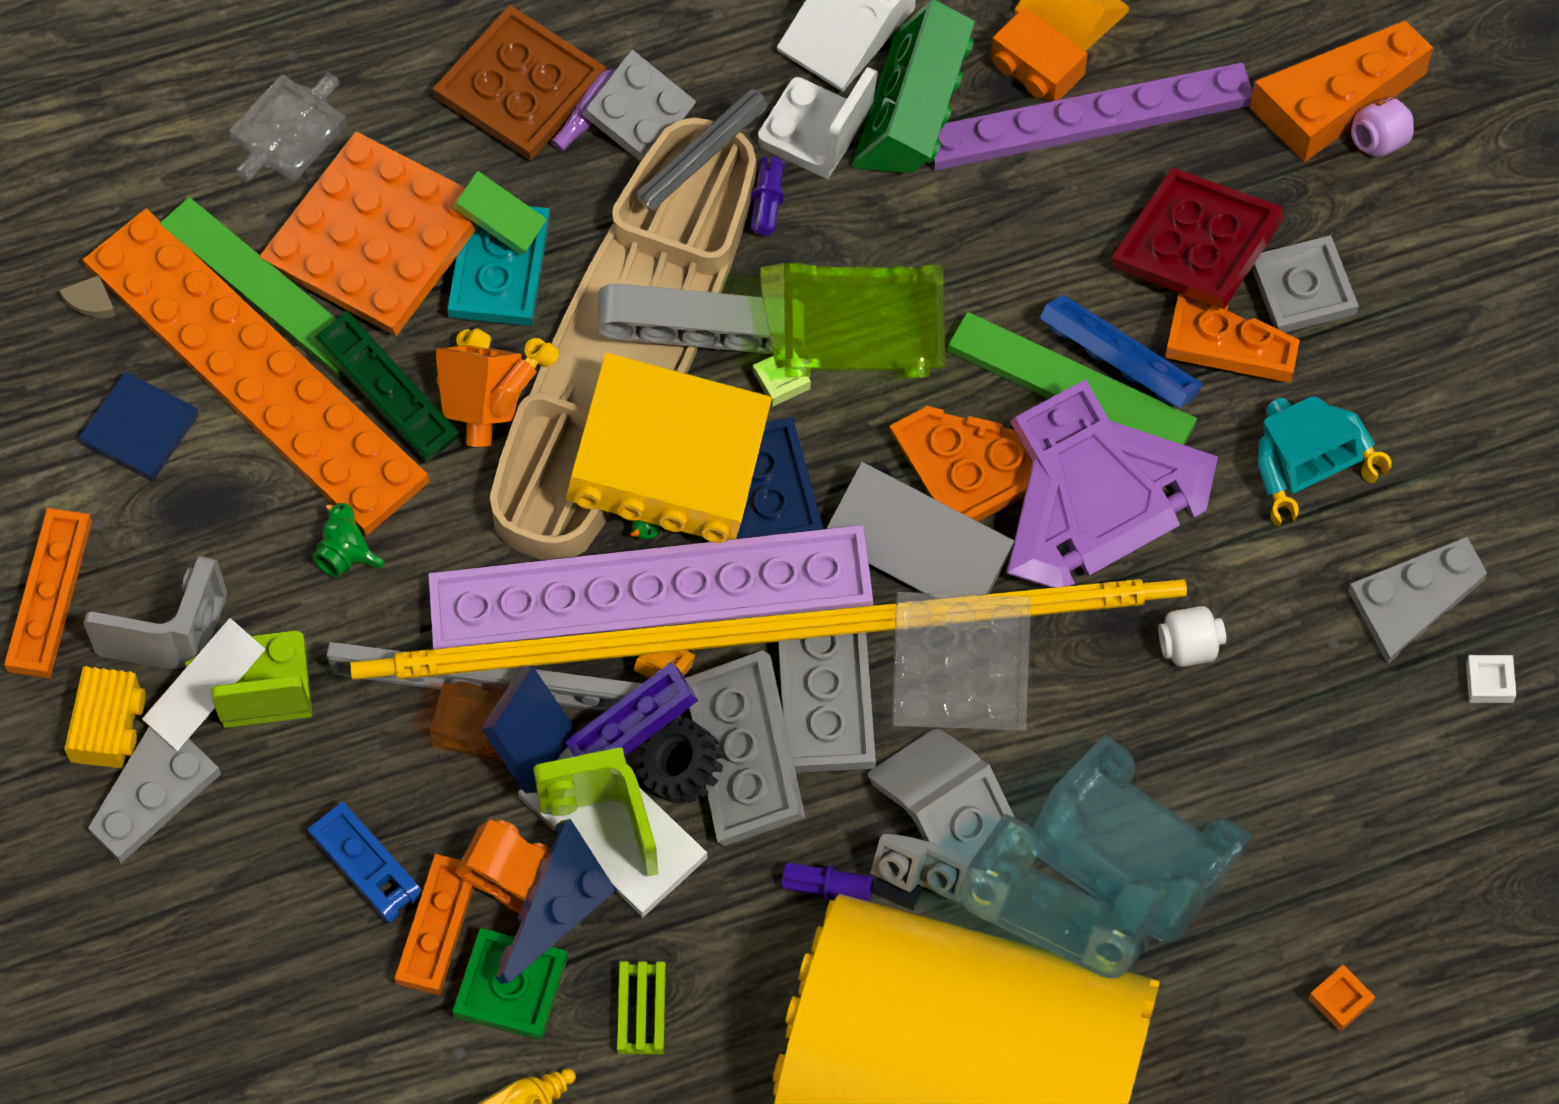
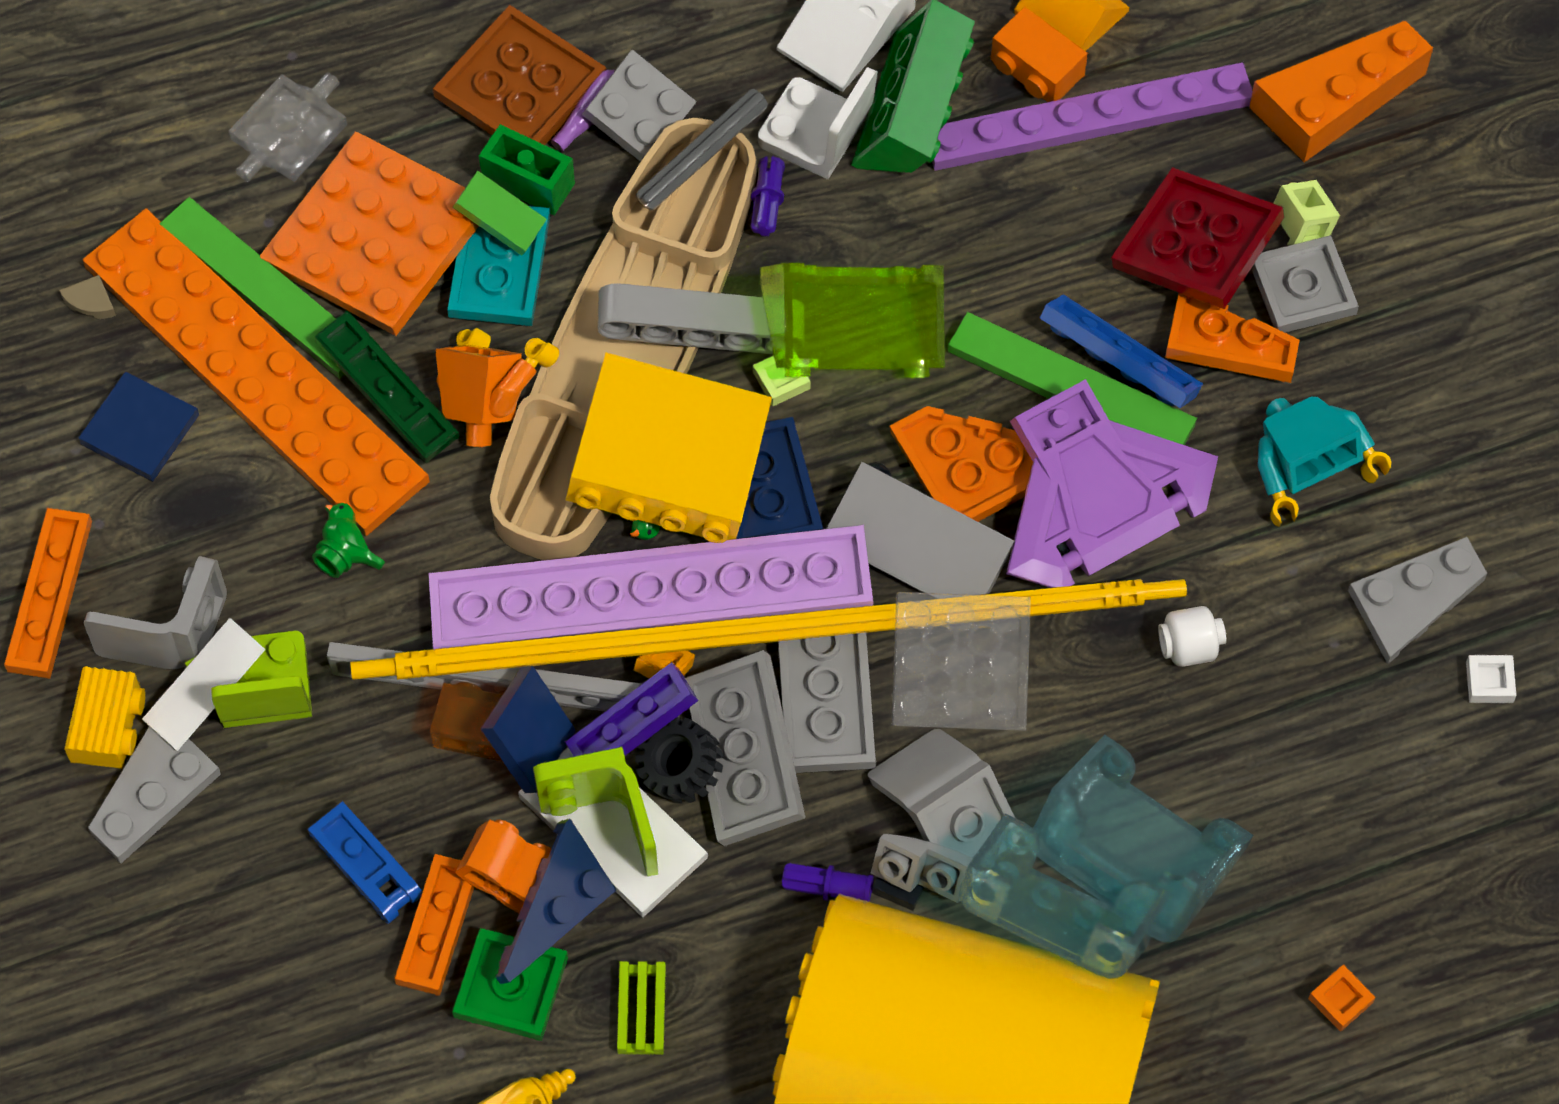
(527, 169): none -> green brick
(1306, 211): none -> yellowish green brick
(1382, 127): lavender head -> none

